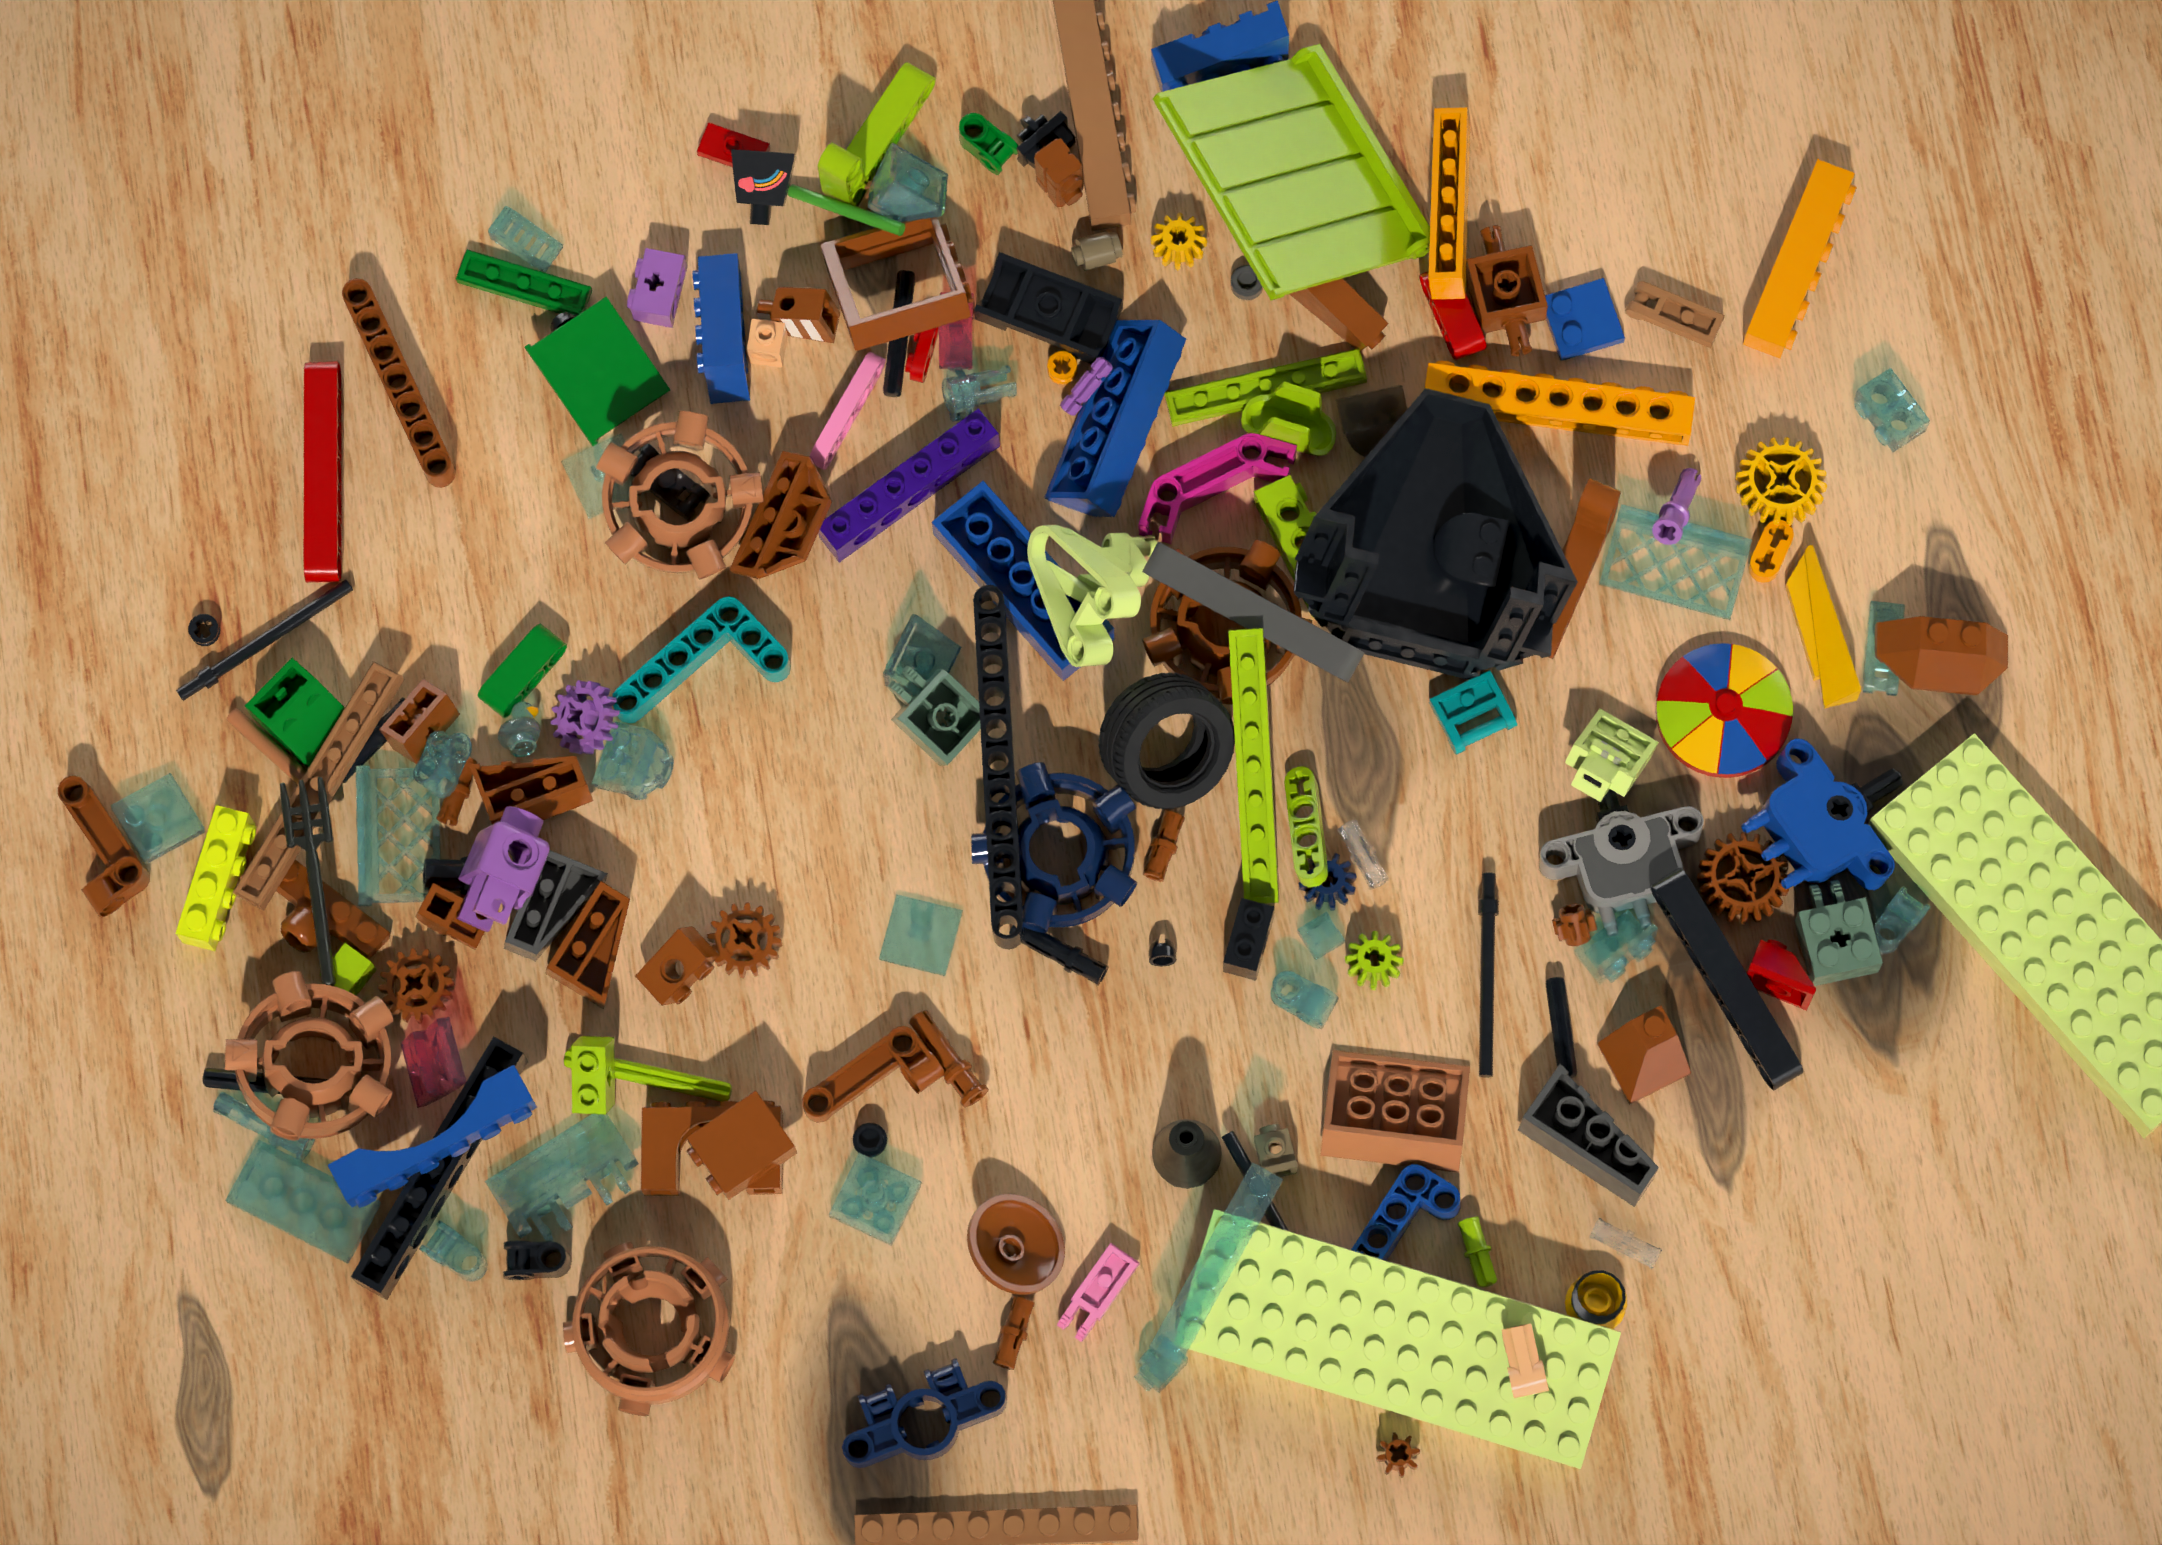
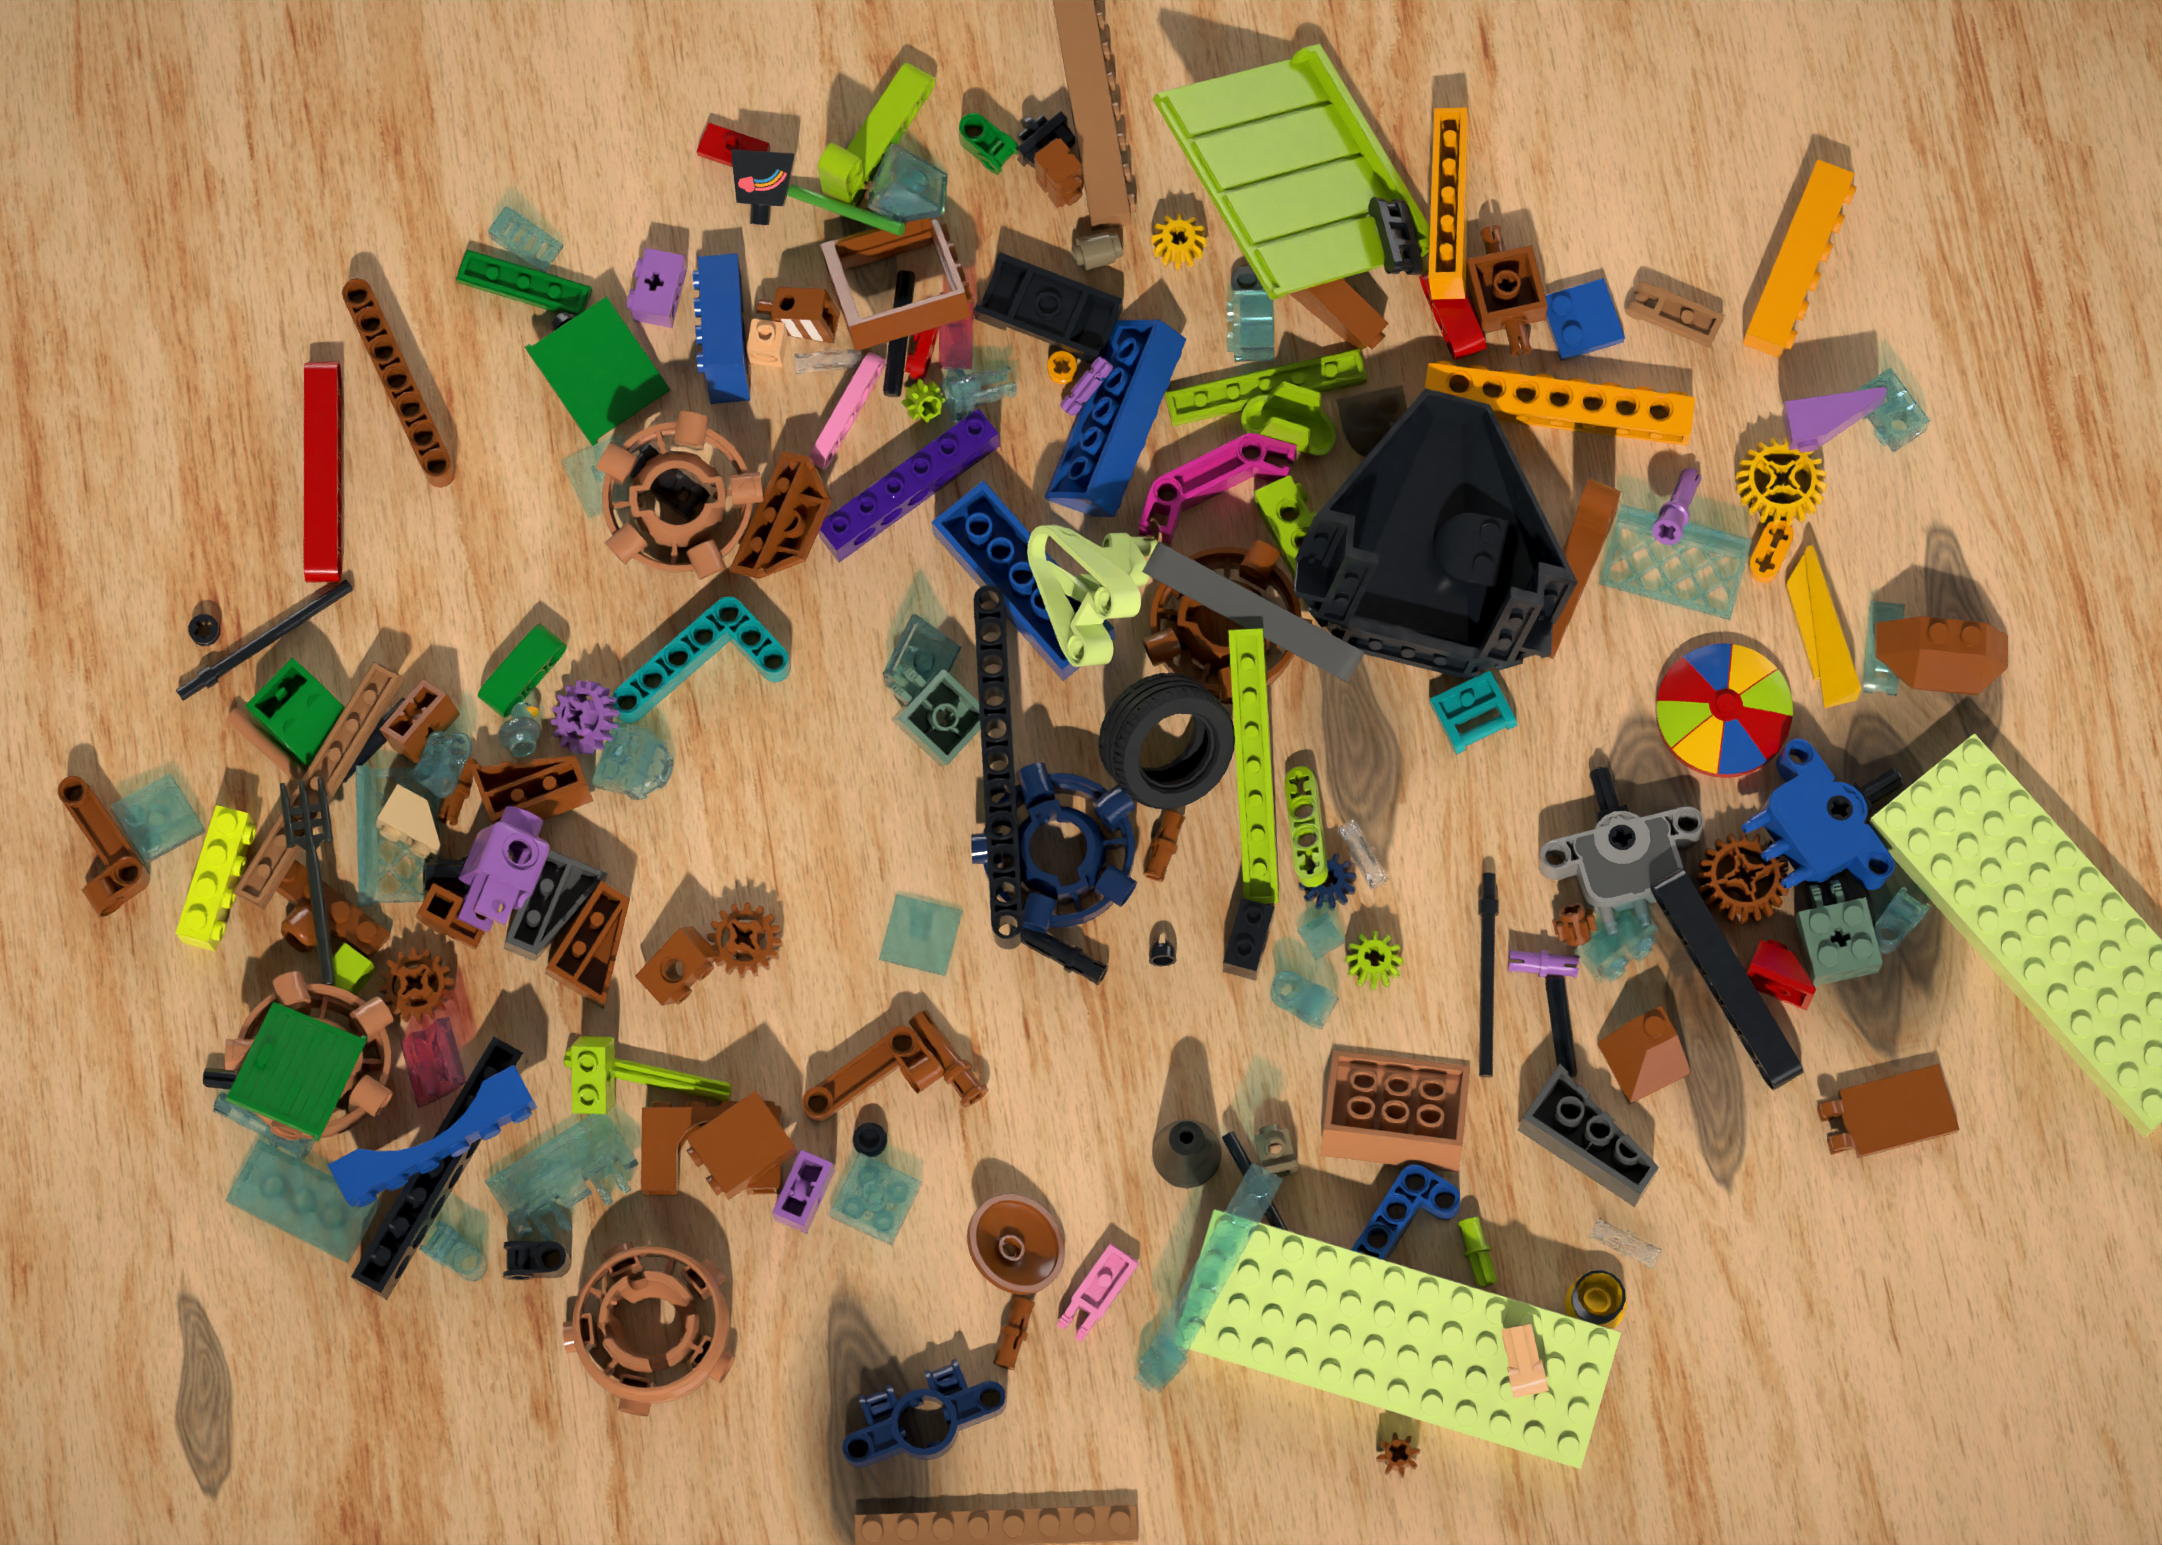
(296, 1070): none -> green piece
(409, 820): none -> tan slope
(803, 1191): none -> medium lavender brick
(827, 361): none -> clear pin
(923, 401): none -> lime gear
(1223, 49): blue wedge -> none
(1252, 326): none -> clear light blue brick
(1396, 236): none -> plate
(1543, 963): none -> medium lavender pin
(1609, 756): yellowish green piece -> none
(1821, 418): none -> medium lavender slope
(1891, 1112): none -> dark orange tile

